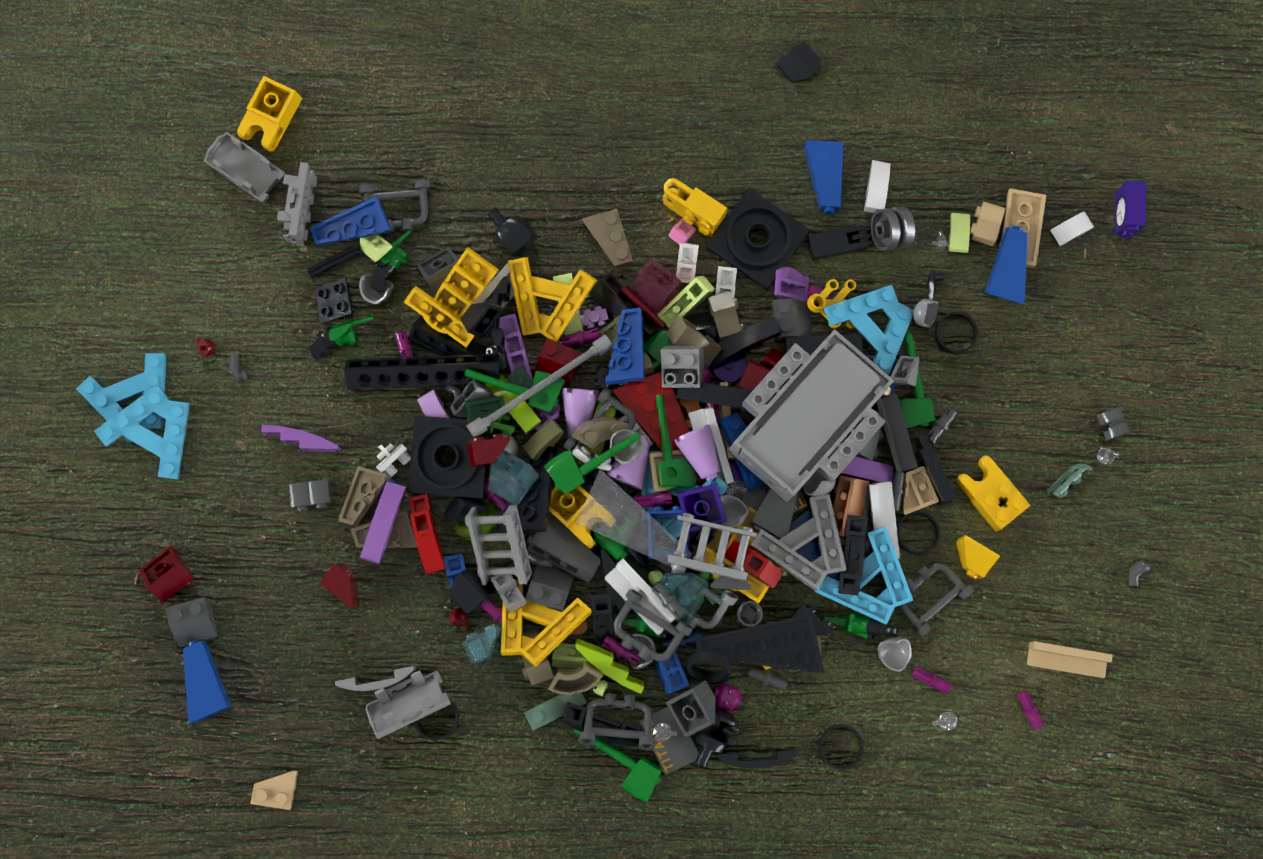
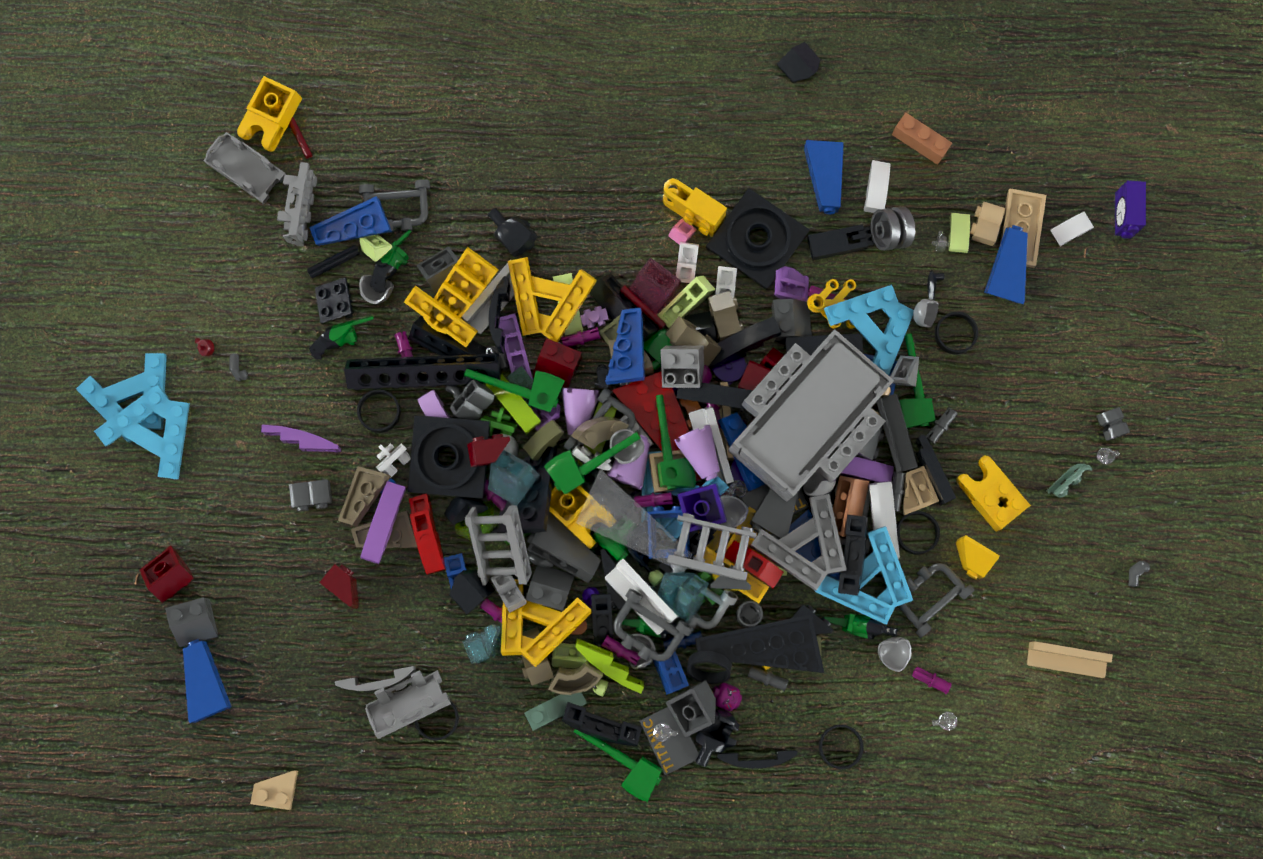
(300, 139): none -> dark red bar
(367, 395): none -> black tyre
(459, 618): dark red piece -> none
(480, 425): light grey hose -> none
(481, 317): black slope -> none
(483, 408): dark green plate -> none
(587, 595): none -> dark purple piece
(609, 701): dark grey bar -> none
(610, 235): dark tan wing -> none
(669, 601): dark grey pin -> none
(921, 138): none -> nougat brick
(1030, 709): magenta axle -> none

